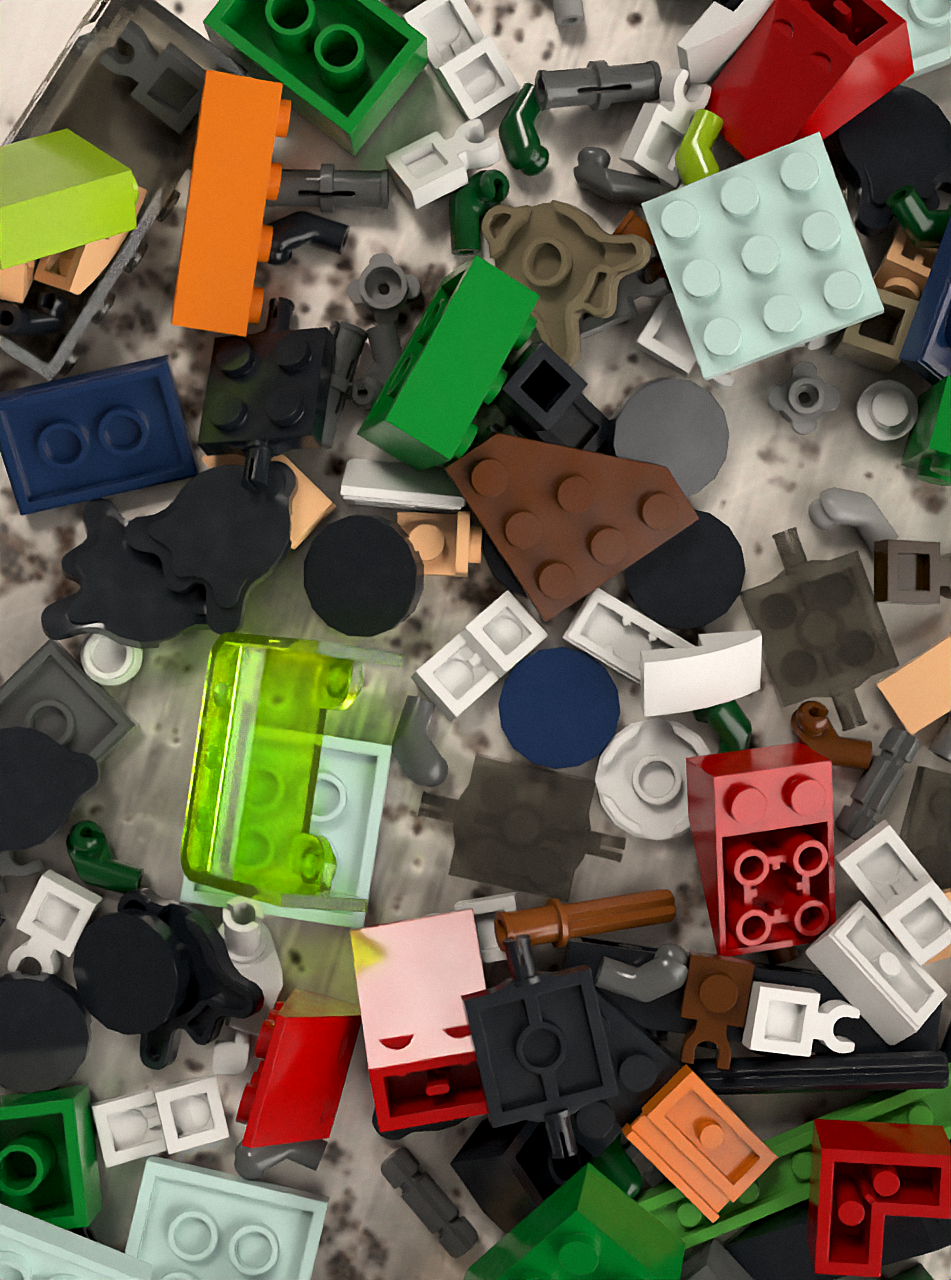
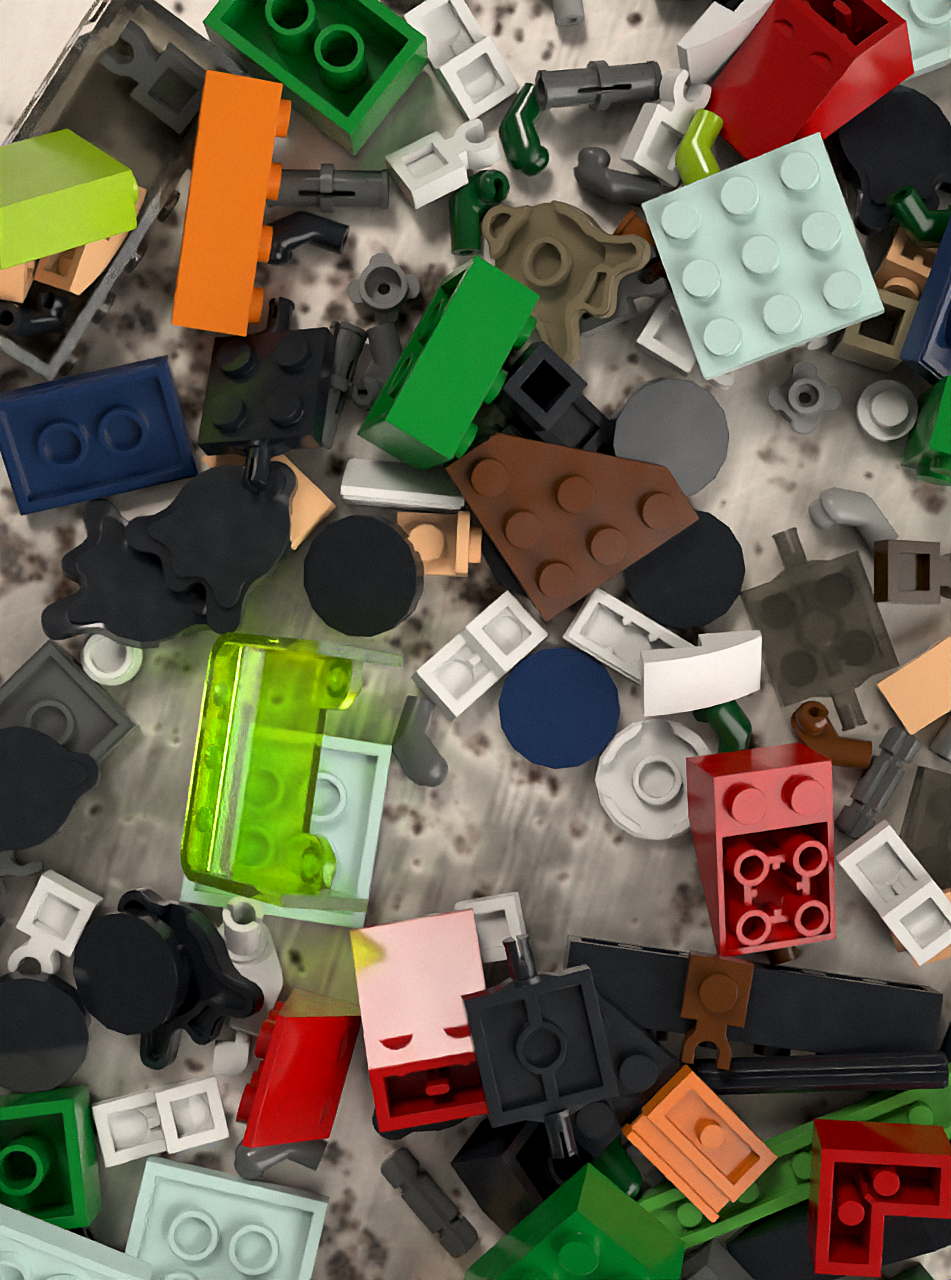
(95, 860): dark green arm -> none
(521, 827): clear smoke plate -> none
(560, 922): dark orange axle -> none
(649, 981): dark grey arm -> none
(789, 1019): white plate -> none
(876, 974): white slope -> none

